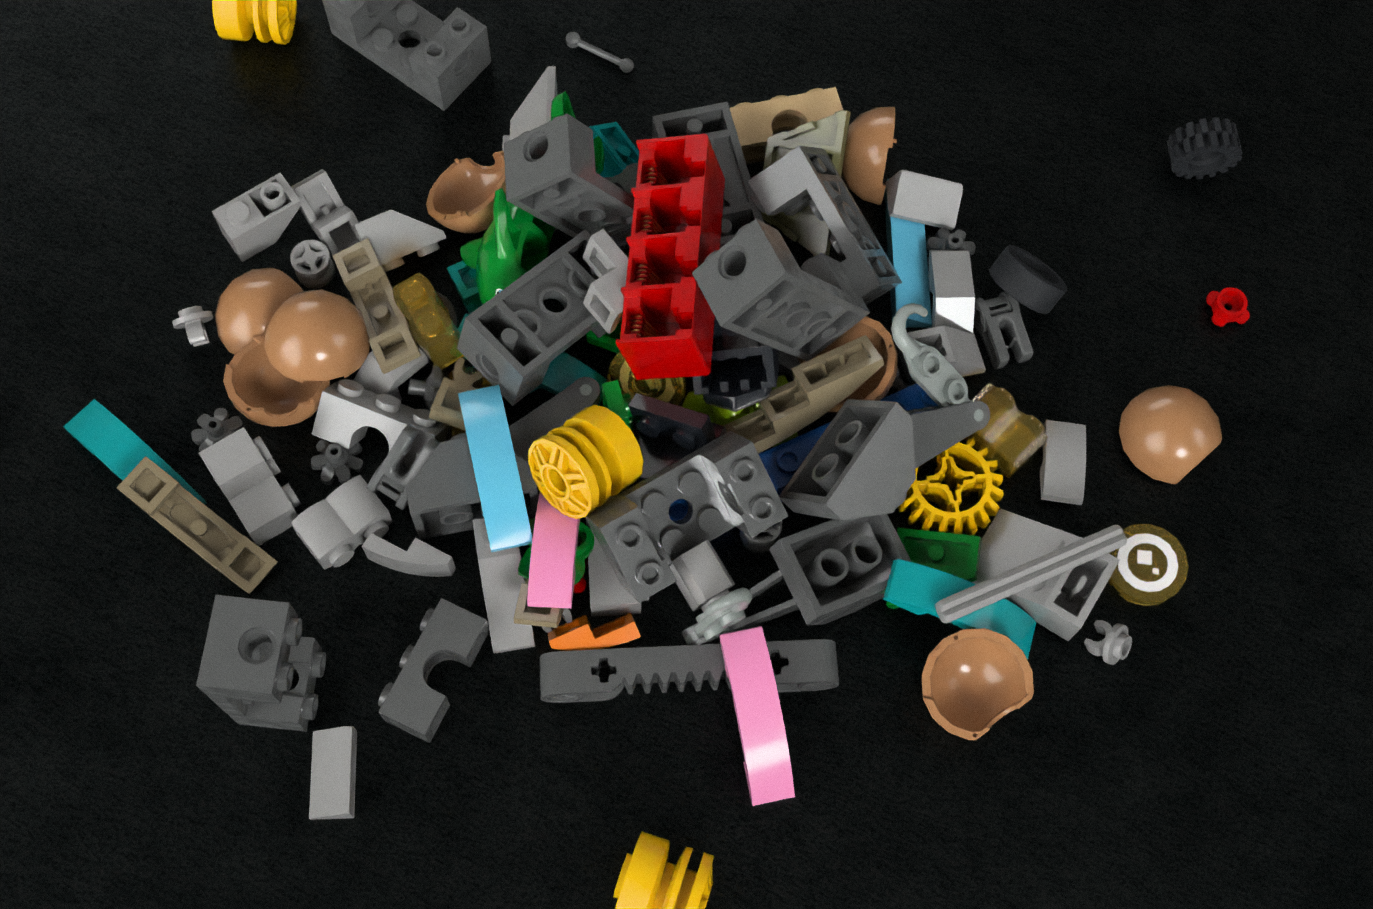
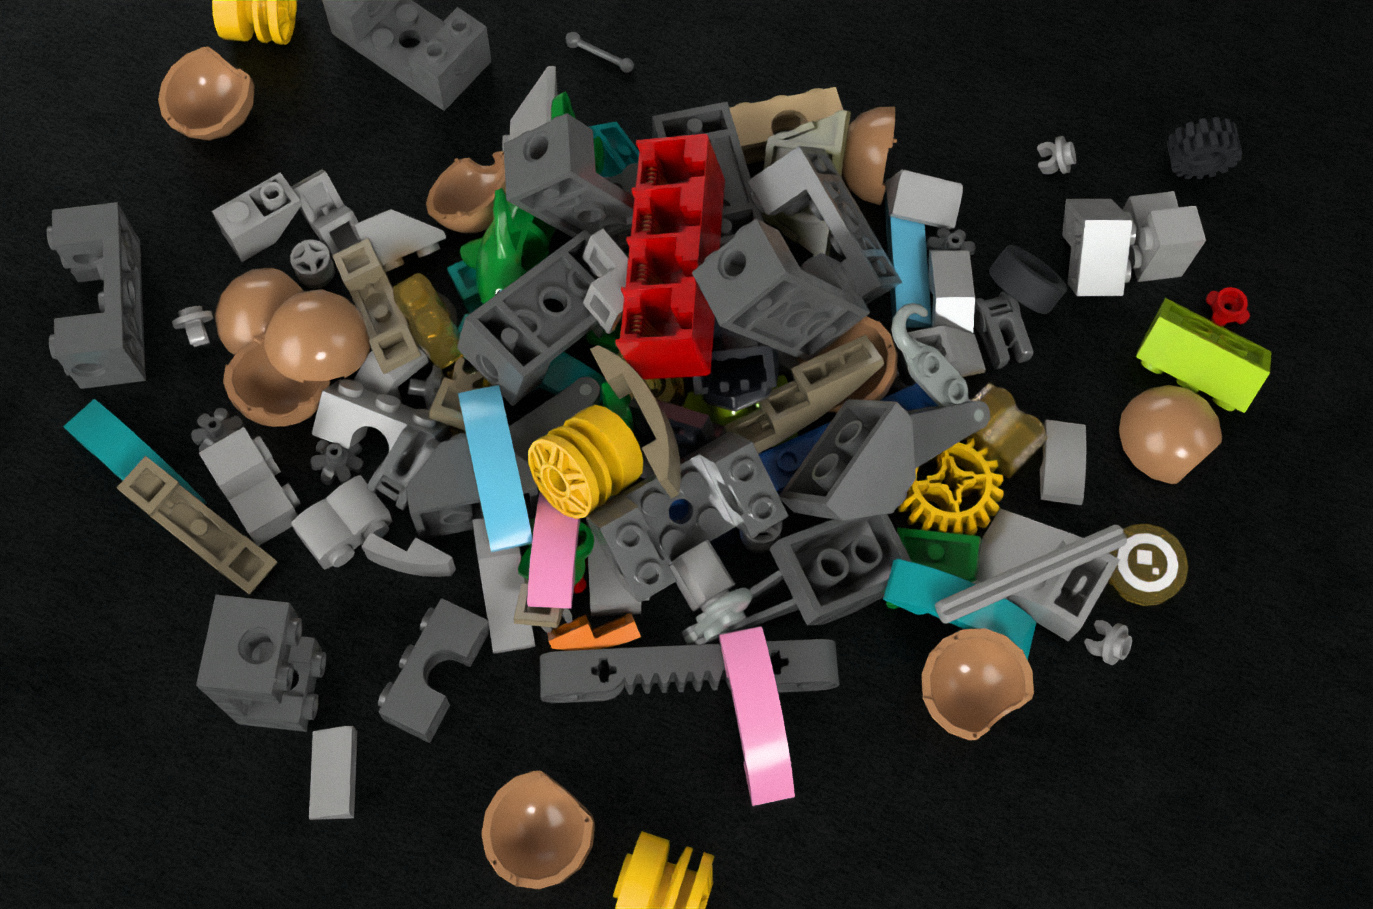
(108, 344): none -> dark grey plate
(205, 96): none -> medium nougat cylinder
(536, 832): none -> medium nougat cylinder
(663, 452): none -> dark tan slope
(1062, 156): none -> light grey plate
(1099, 246): none -> brick
(1164, 236): none -> light grey brick
(1204, 356): none -> lime slope

